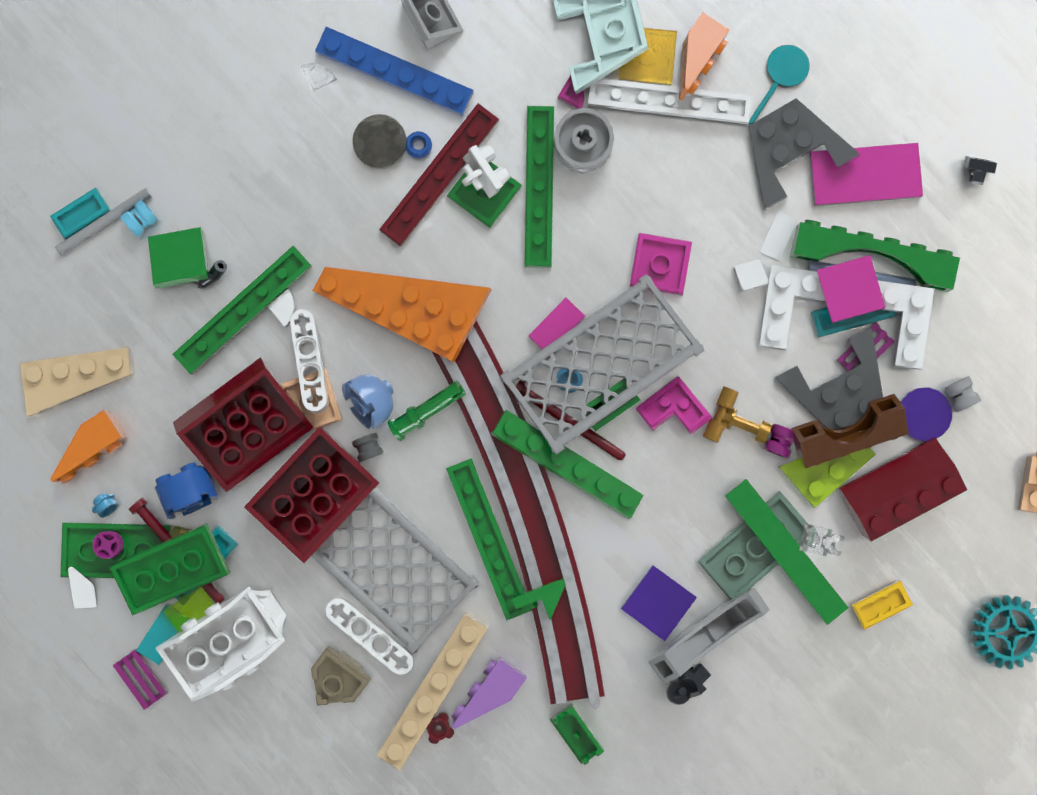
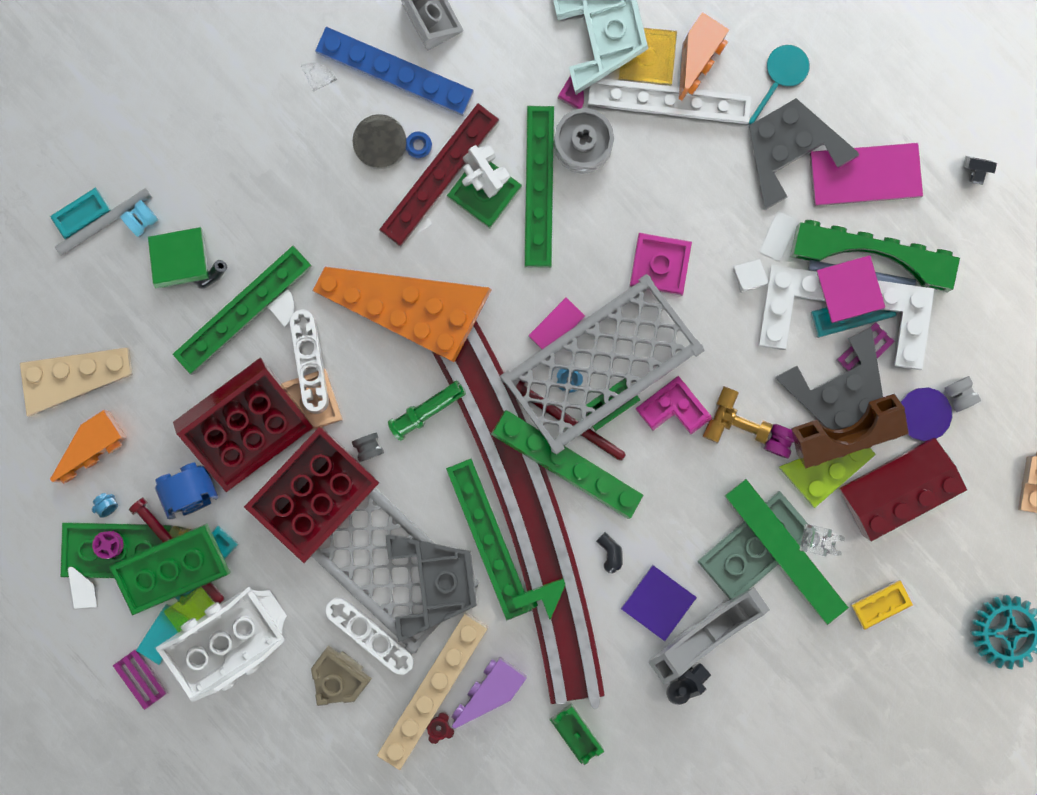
(370, 399): medium blue cylinder -> none
(444, 579): none -> dark grey wing
(614, 553): none -> black arm

